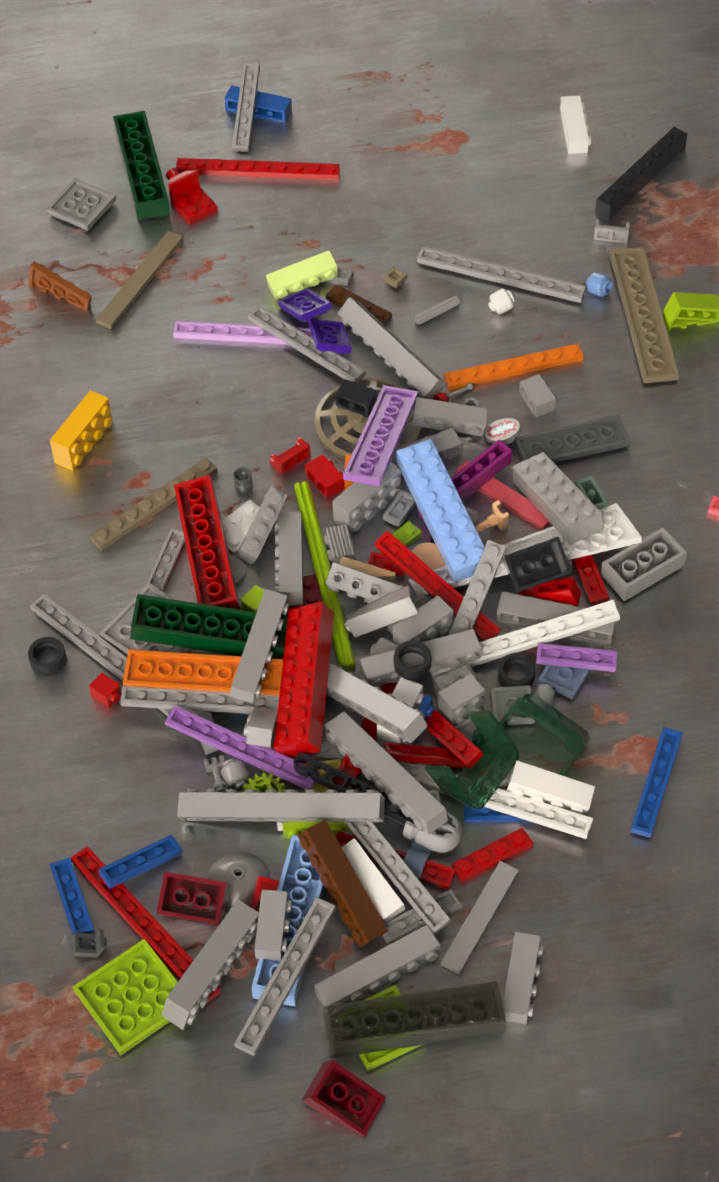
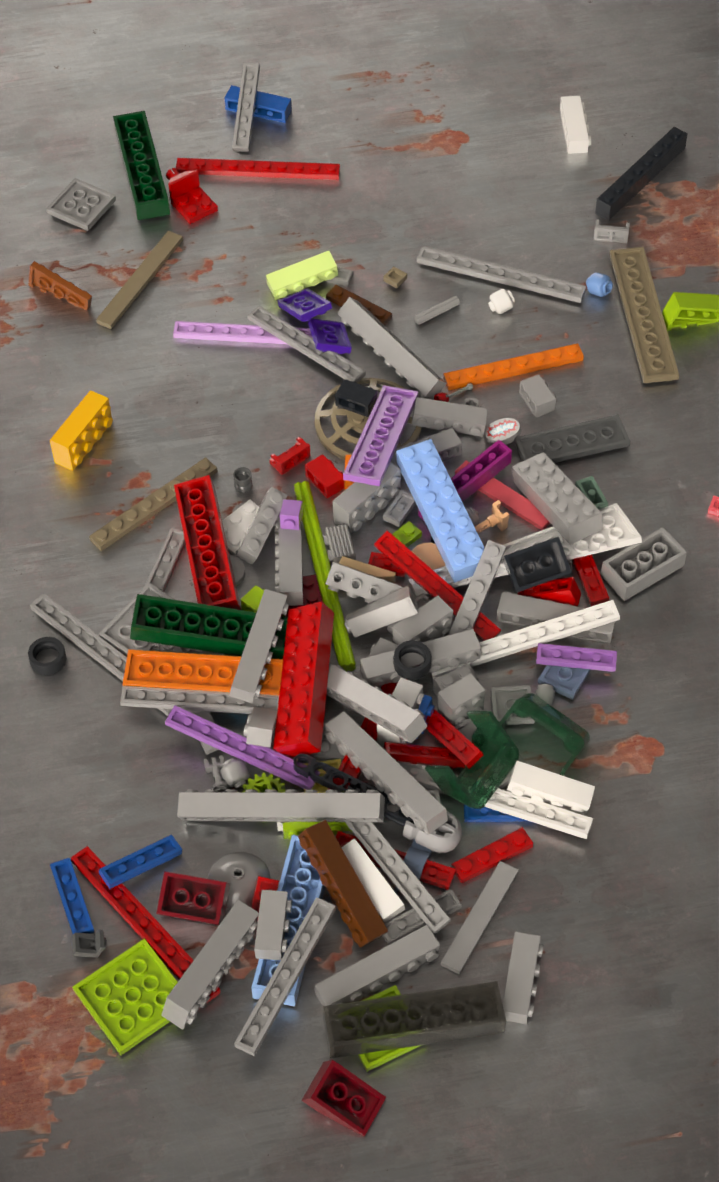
(105, 690): red brick -> none
(291, 514): none -> medium lavender brick
(516, 659): black tyre -> none
(656, 782): blue plate -> none

